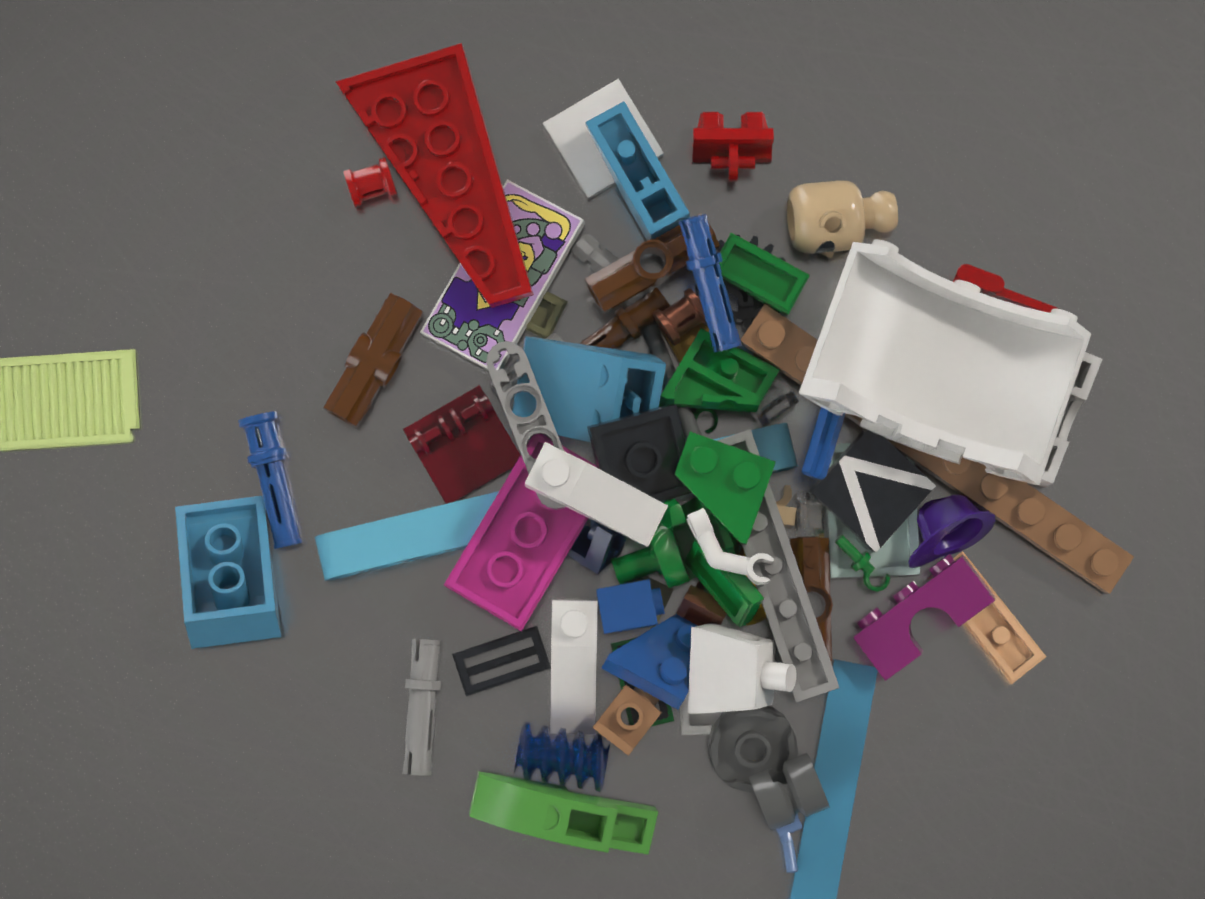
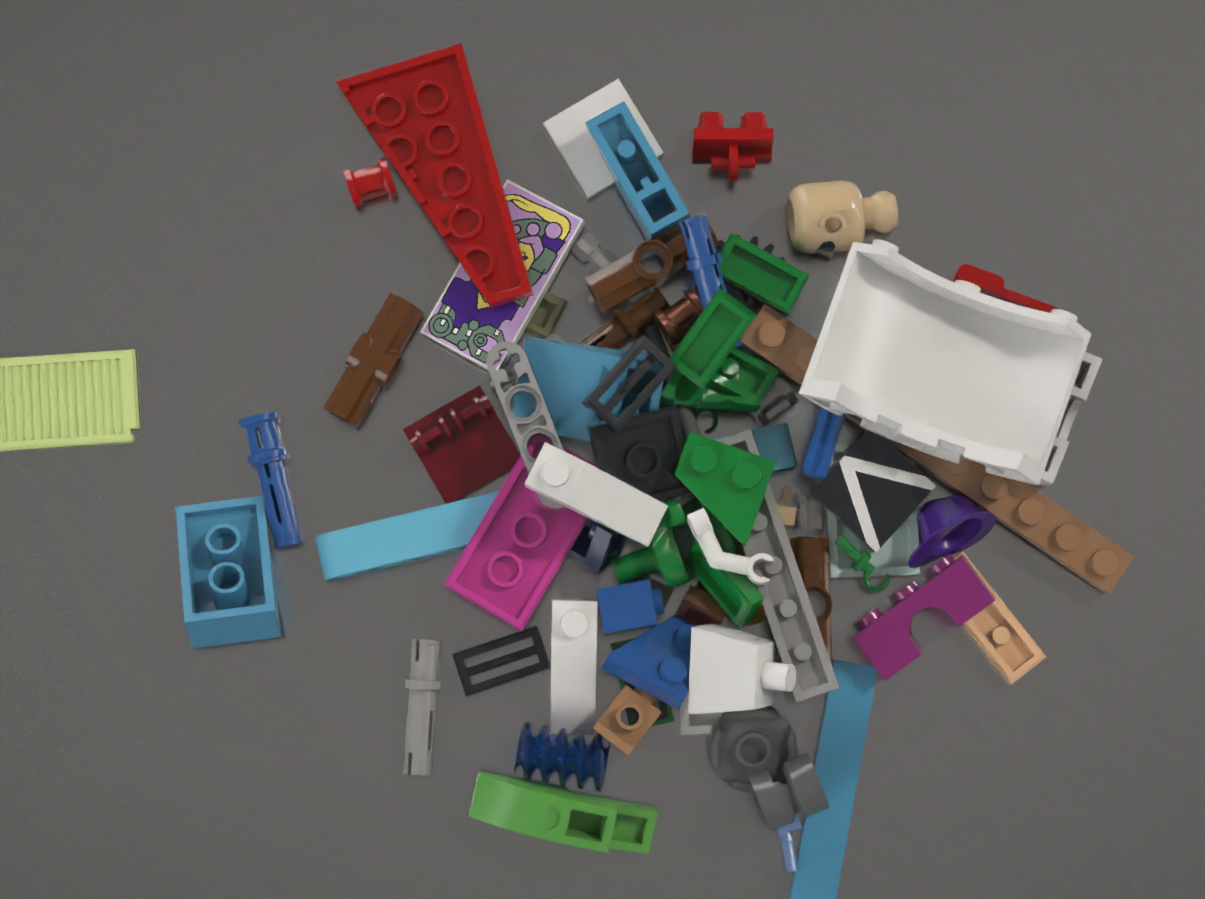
(603, 412): none -> black tile
(712, 338): none -> green tile

